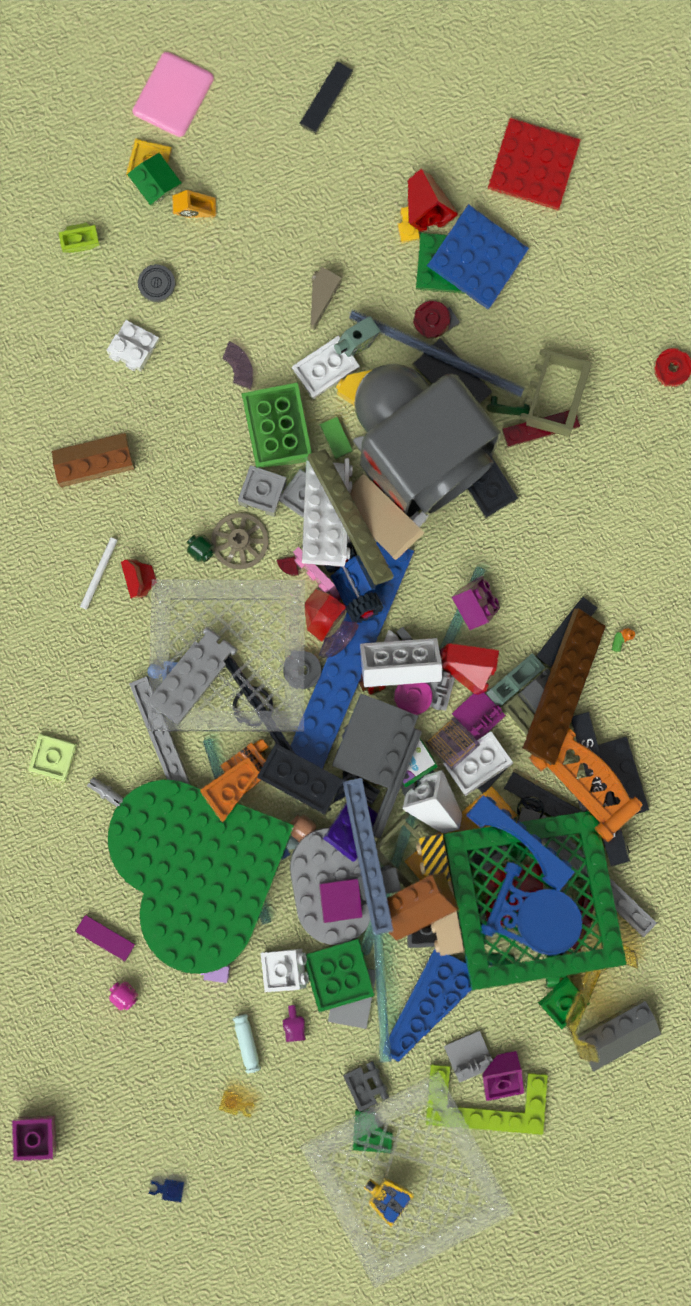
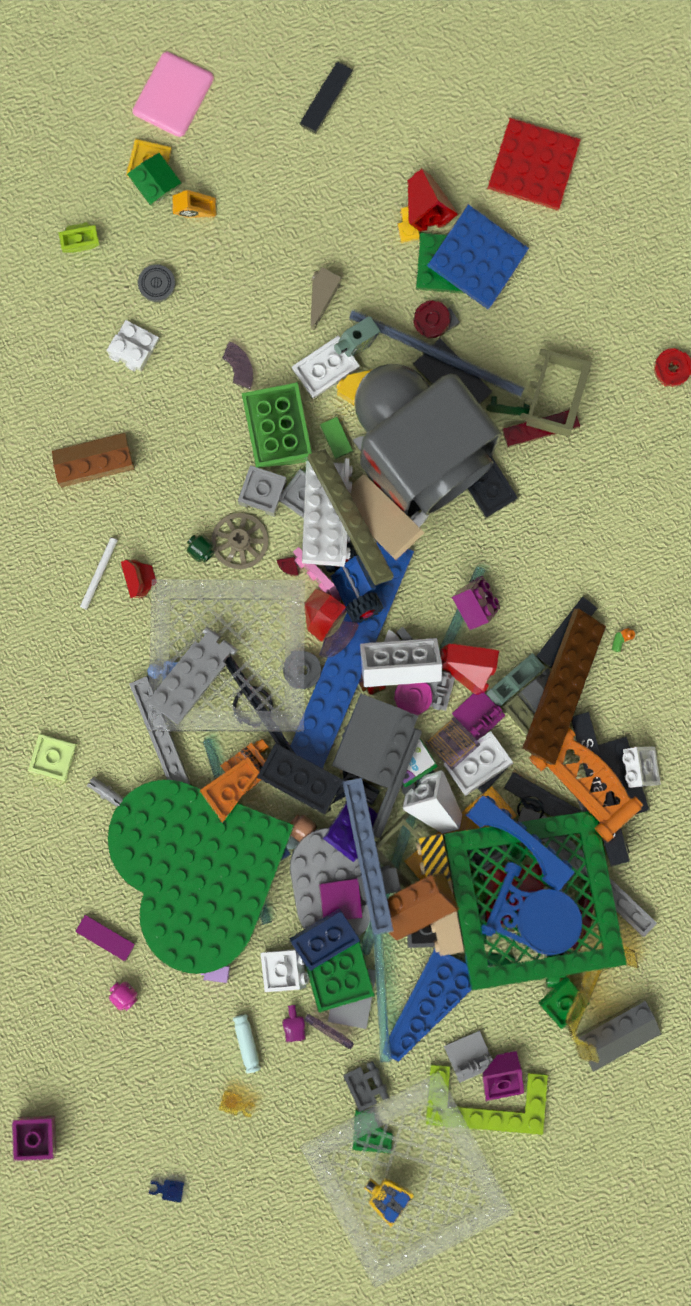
(324, 939): none -> dark blue plate
(329, 1031): none -> tile
(641, 767): none -> white plate

